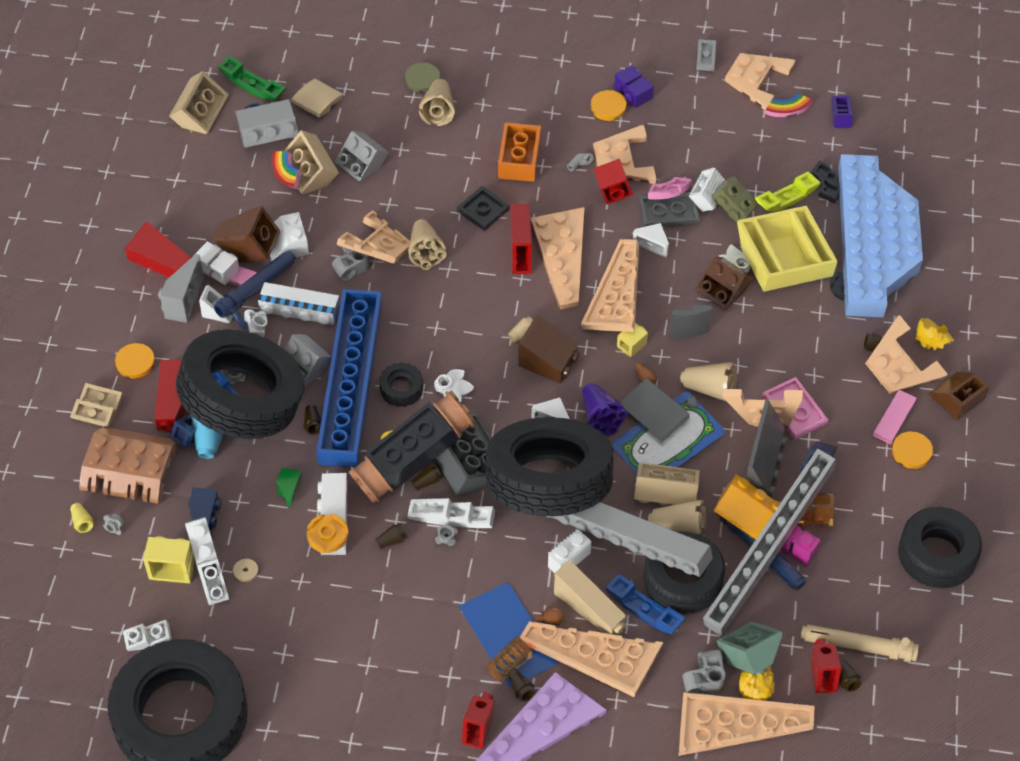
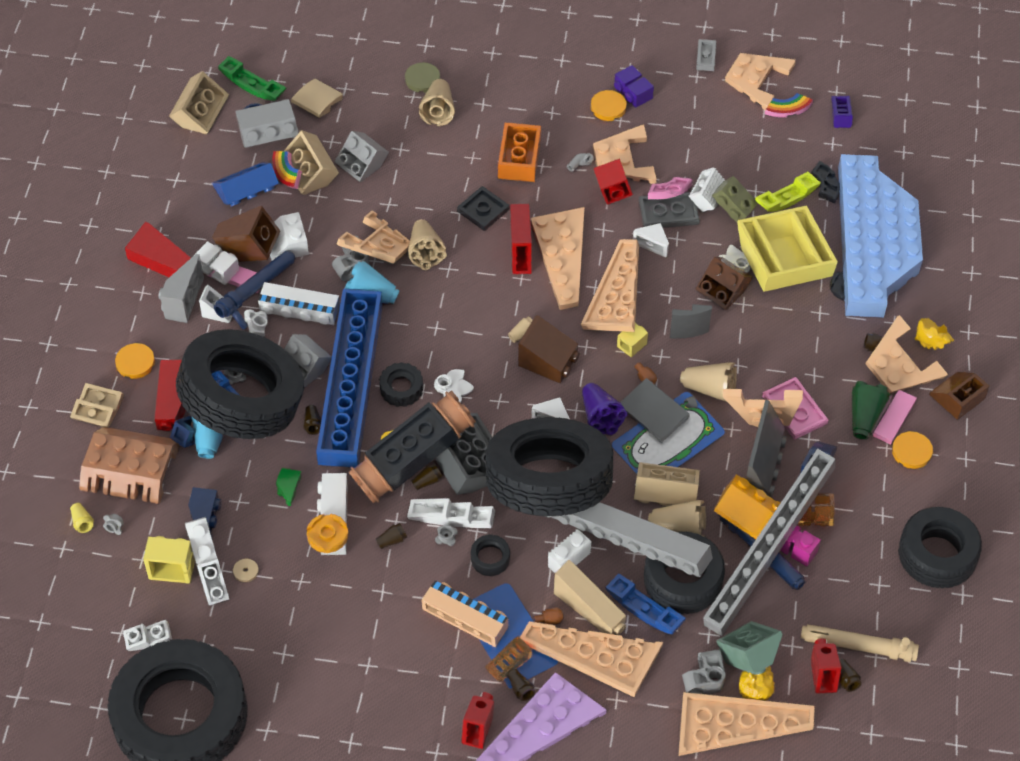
(246, 183): none -> blue slope
(369, 279): none -> medium azure cone
(465, 613): none -> light nougat brick
(490, 541): none -> black tyre
(867, 408): none -> dark green cone

